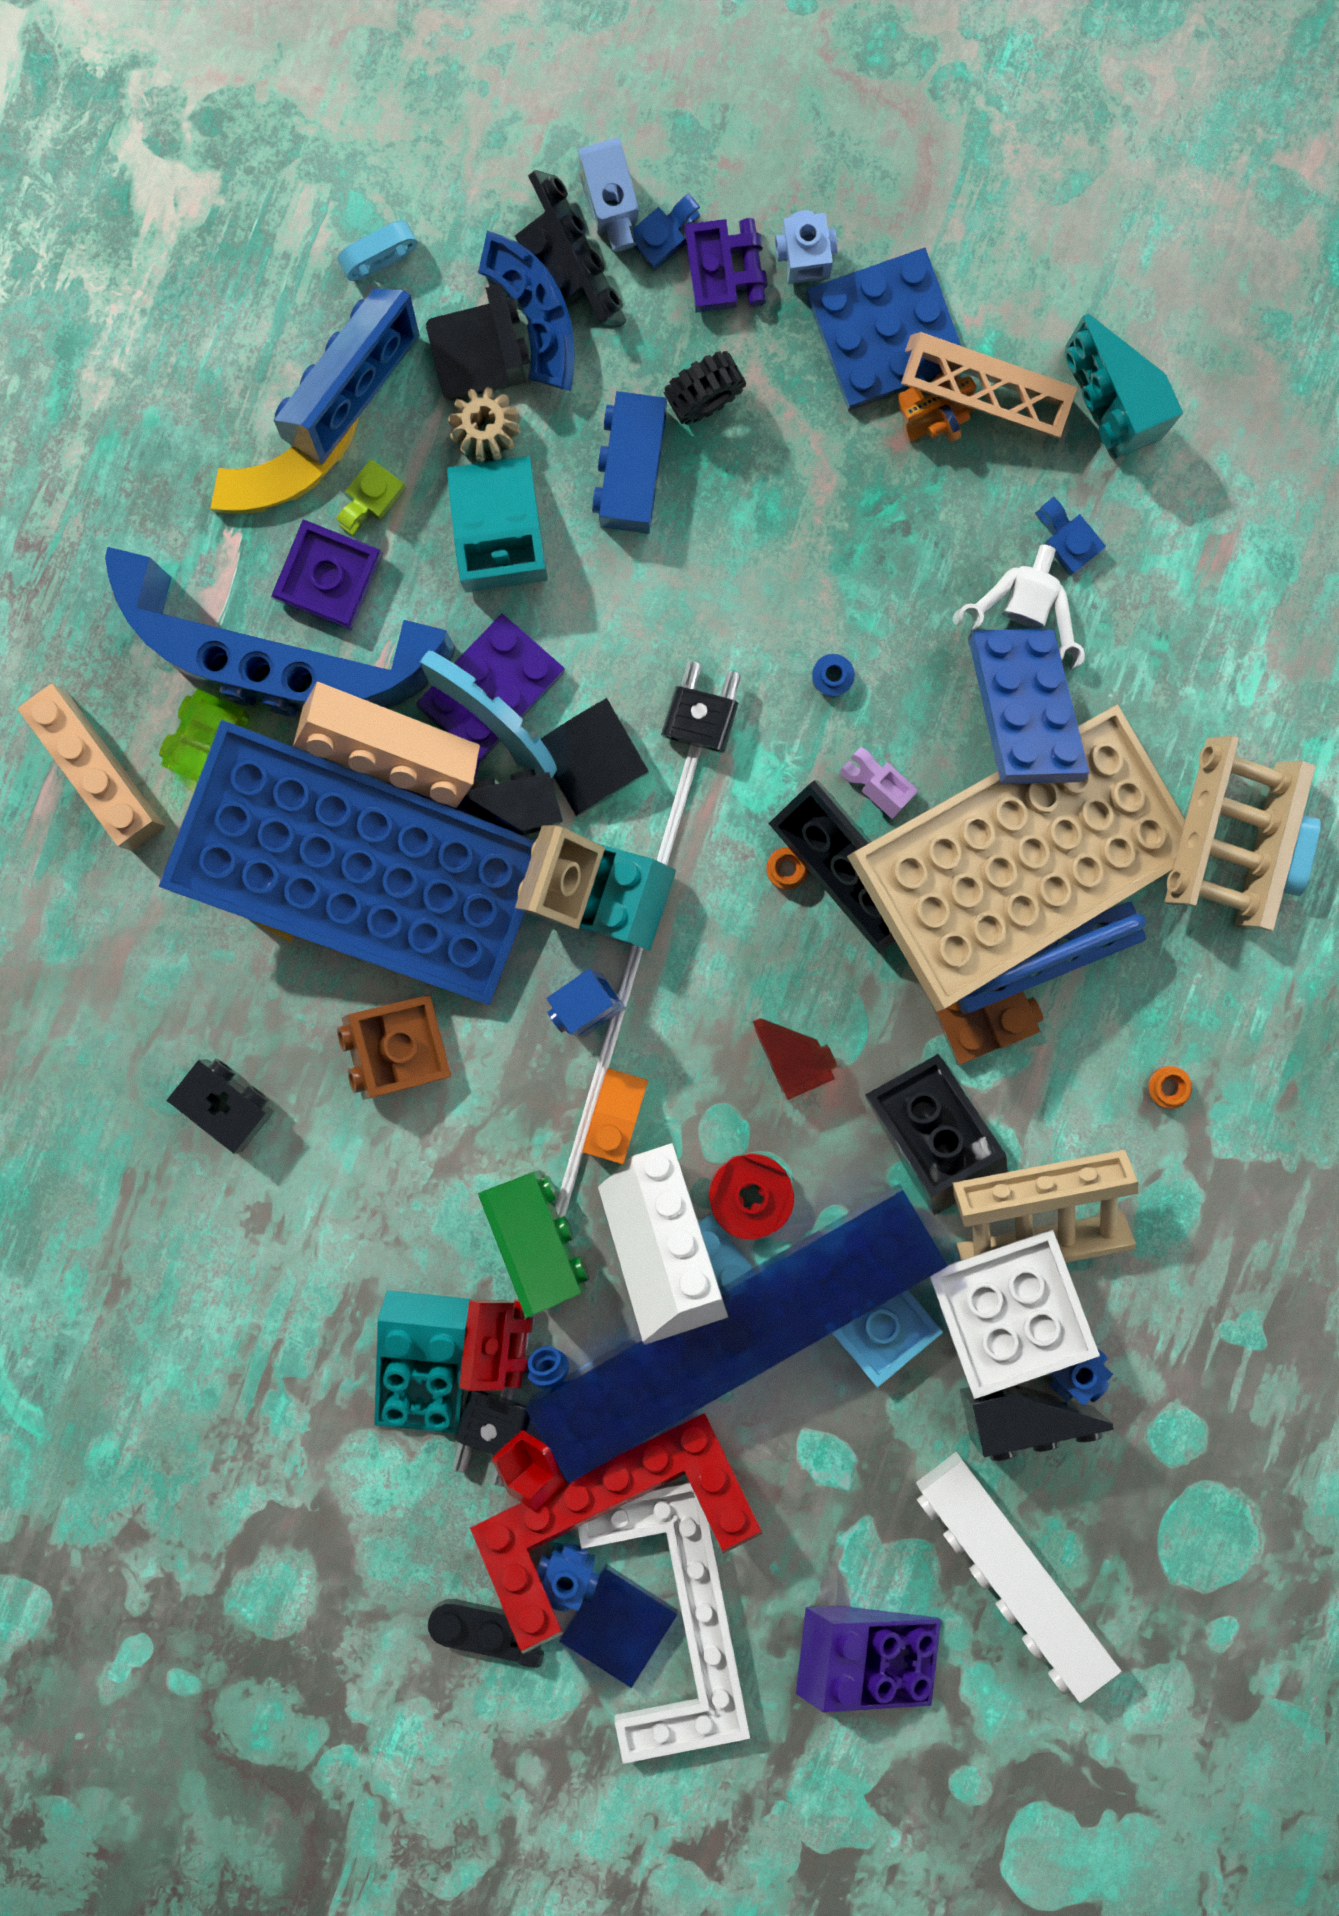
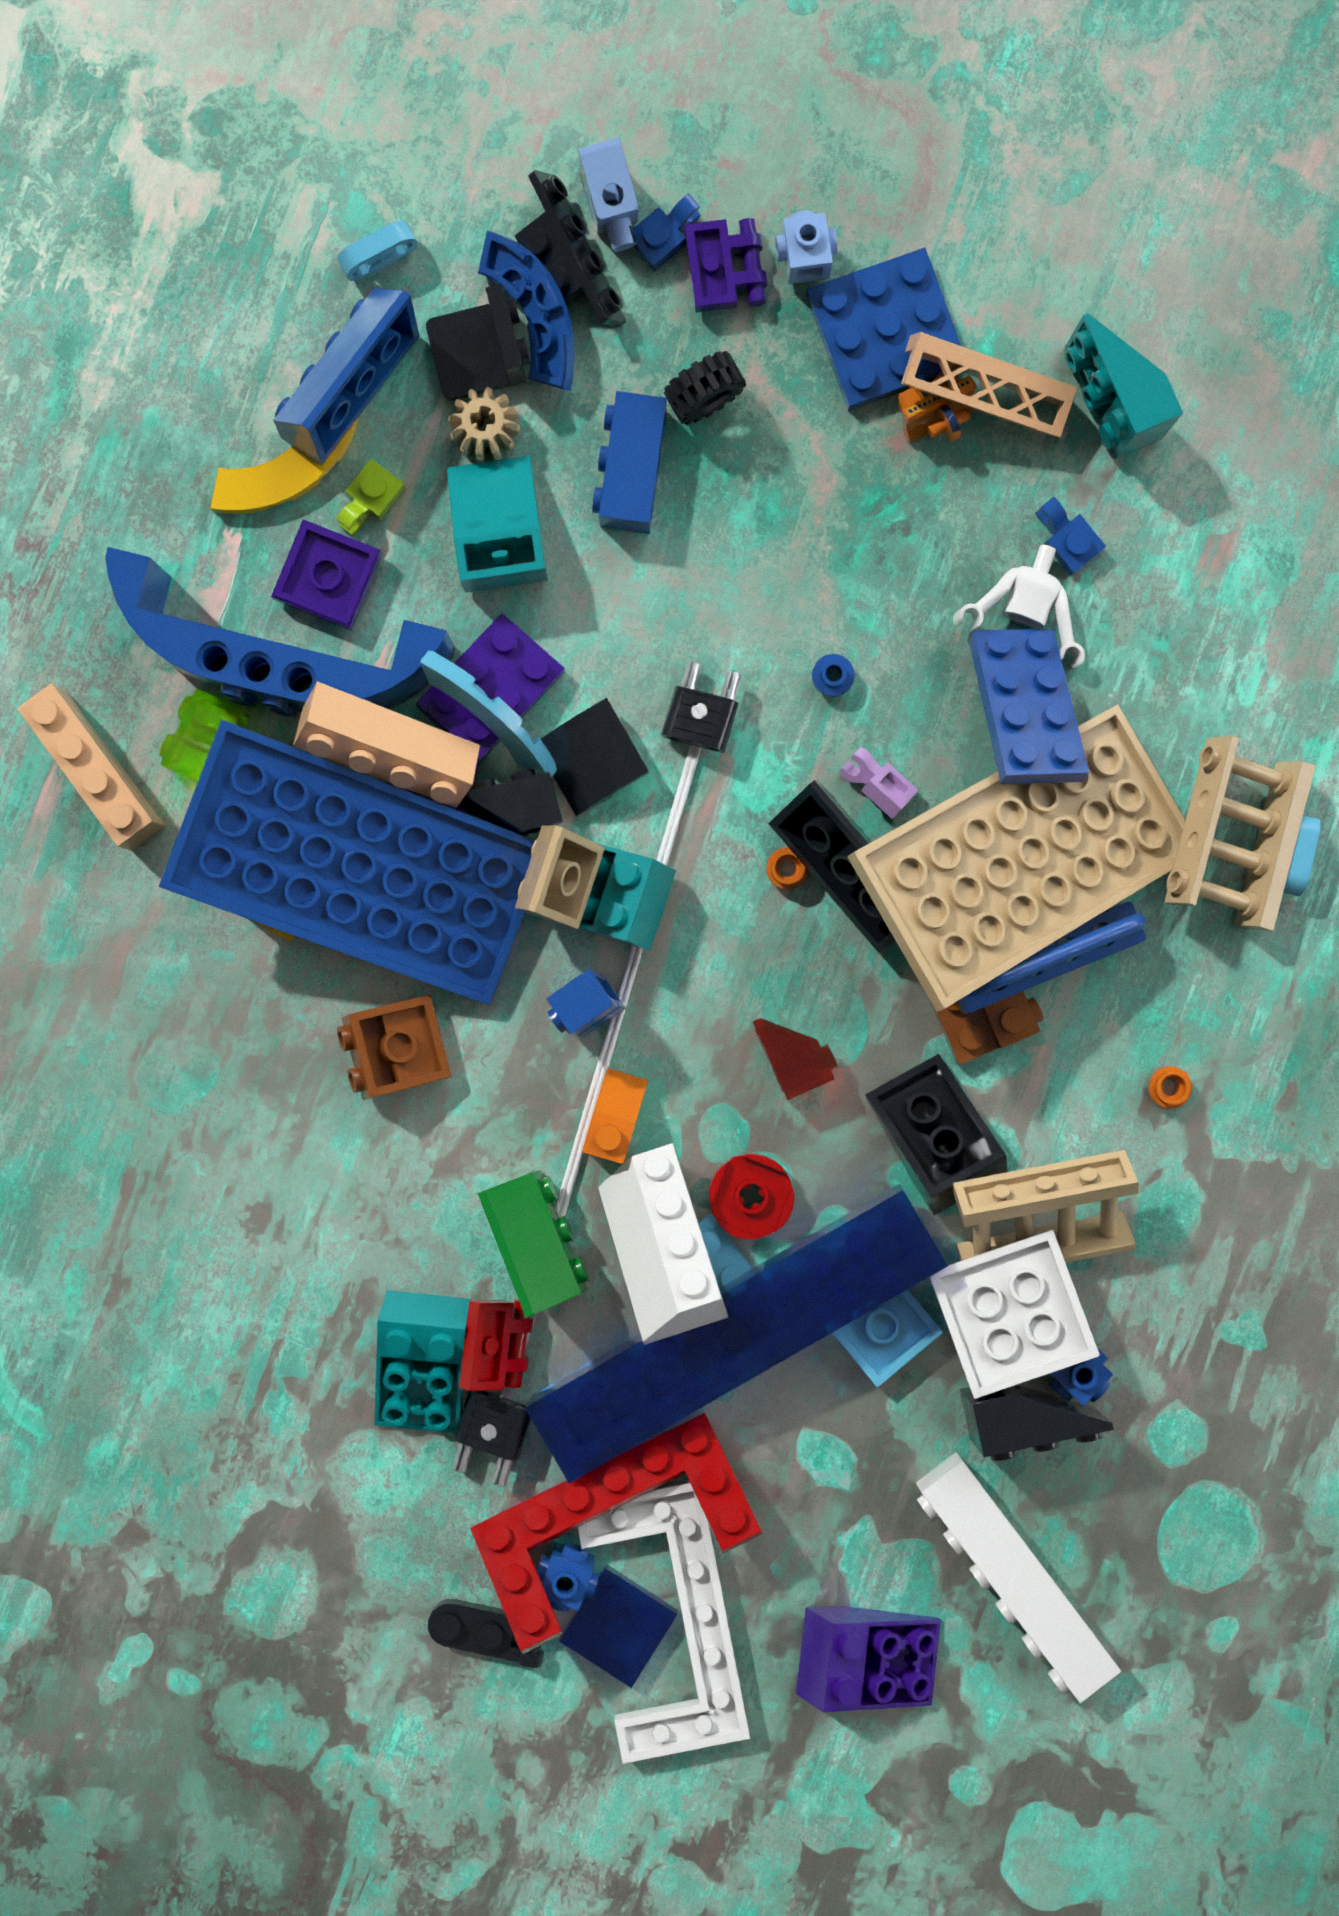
(198, 1101): black brick -> none
(528, 1470): red panel -> none
(543, 1359): blue plate -> none

